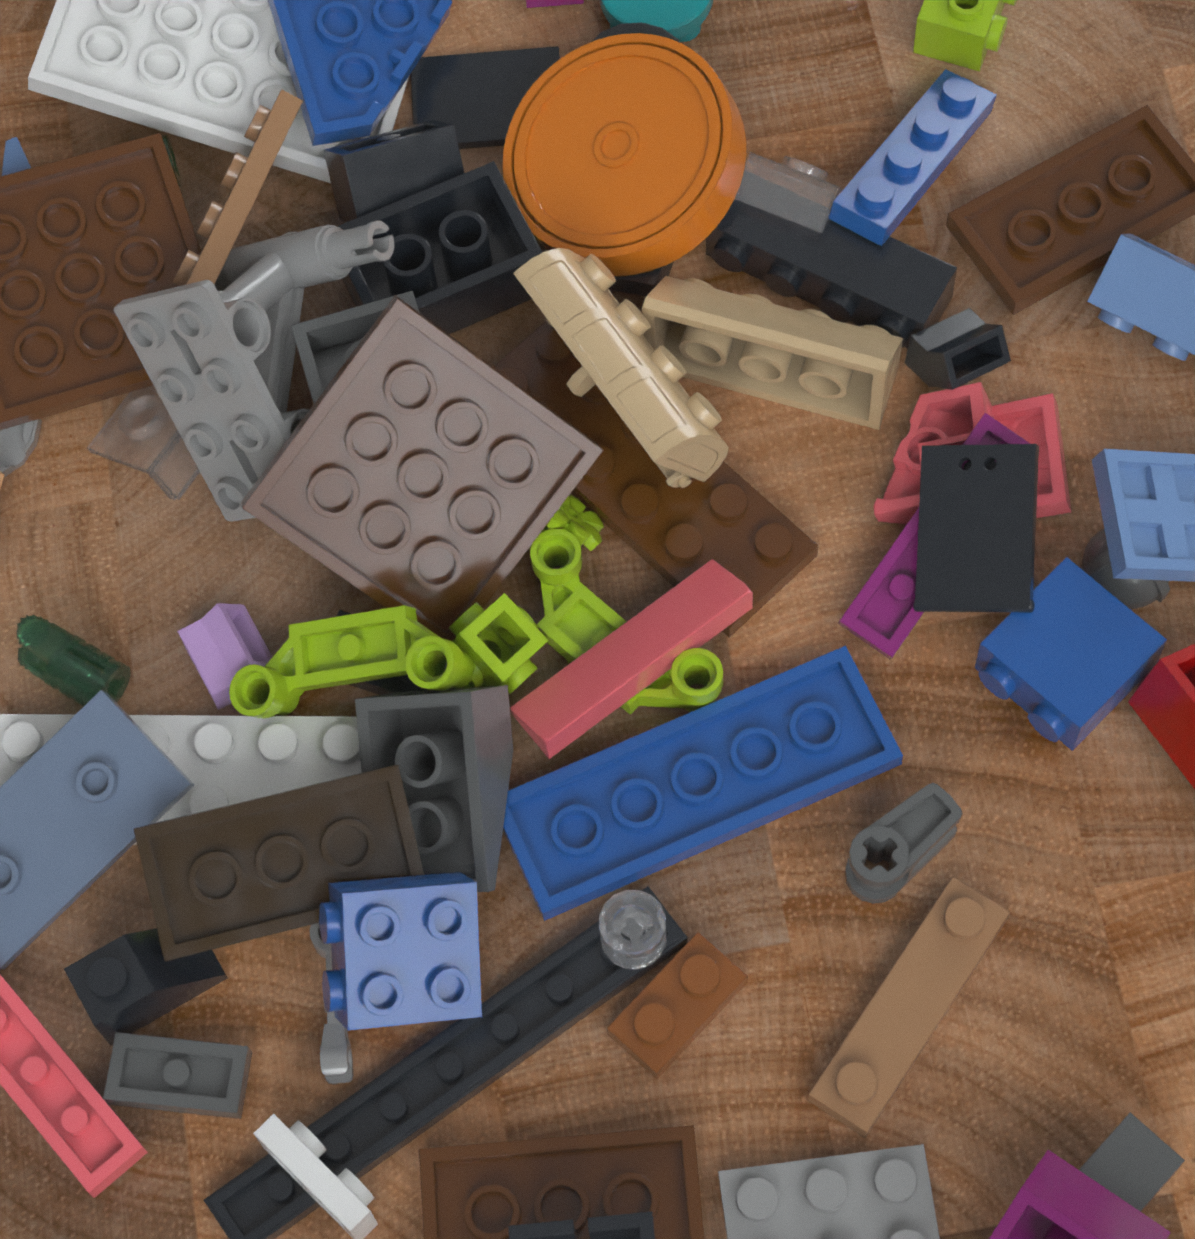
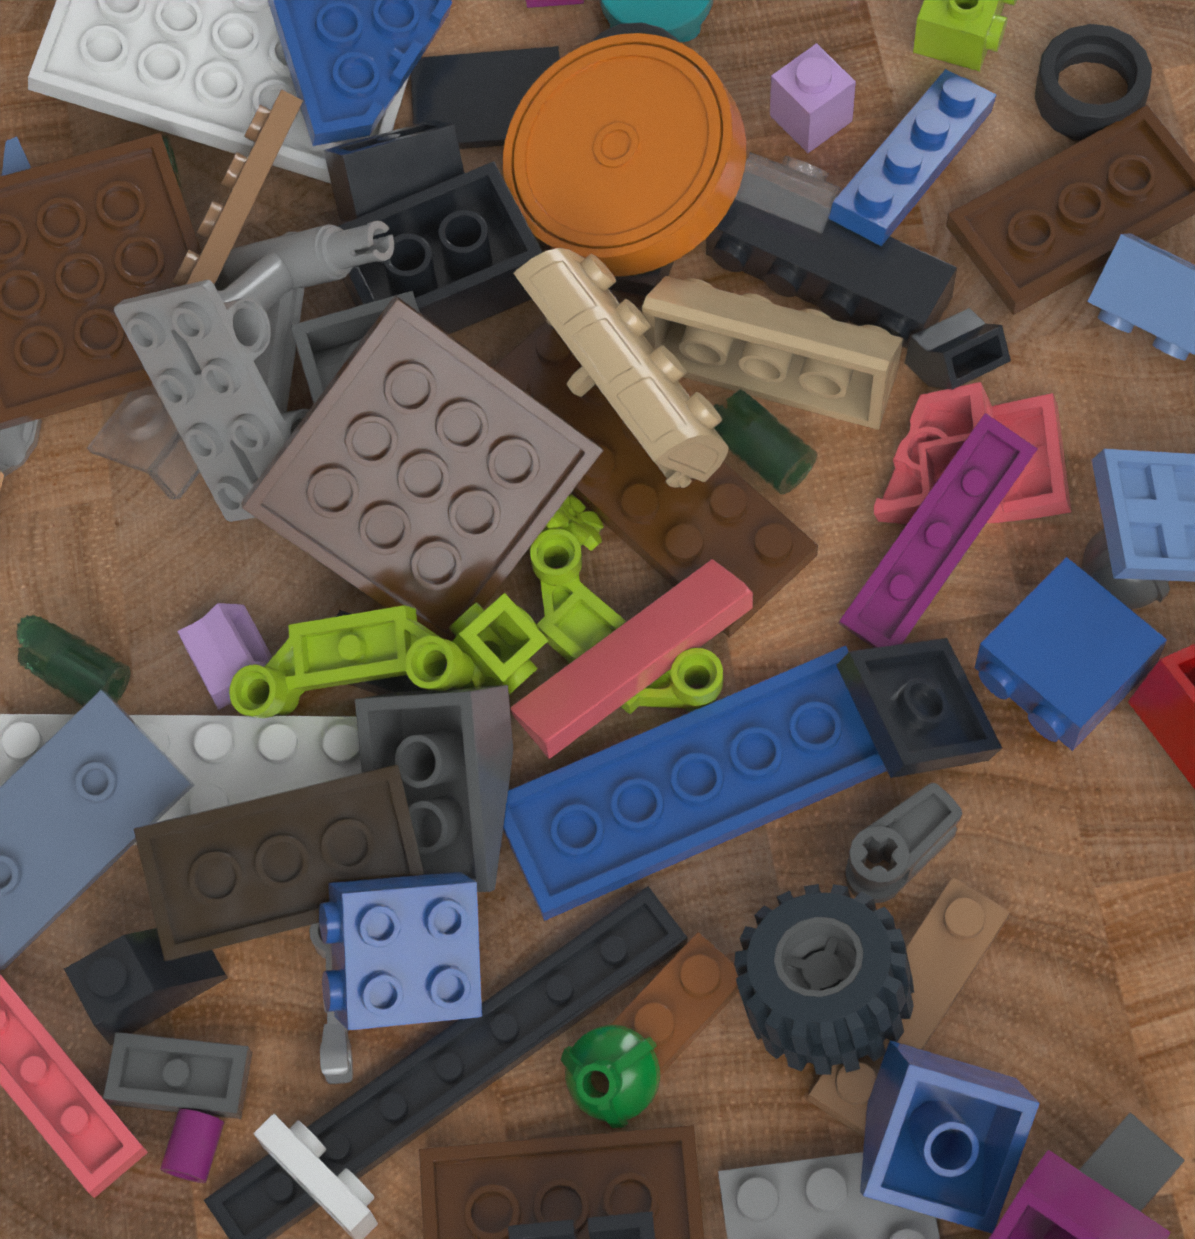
(192, 1145): none -> magenta hinge
(626, 1062): none -> green piece
(631, 914): clear wheel -> none
(764, 442): none -> clear green hinge
(812, 98): none -> lavender brick
(825, 979): none -> black wheel
(918, 707): none -> black plate
(944, 1136): none -> blue slope
(977, 528): black container -> none
(1094, 45): none -> black tyre

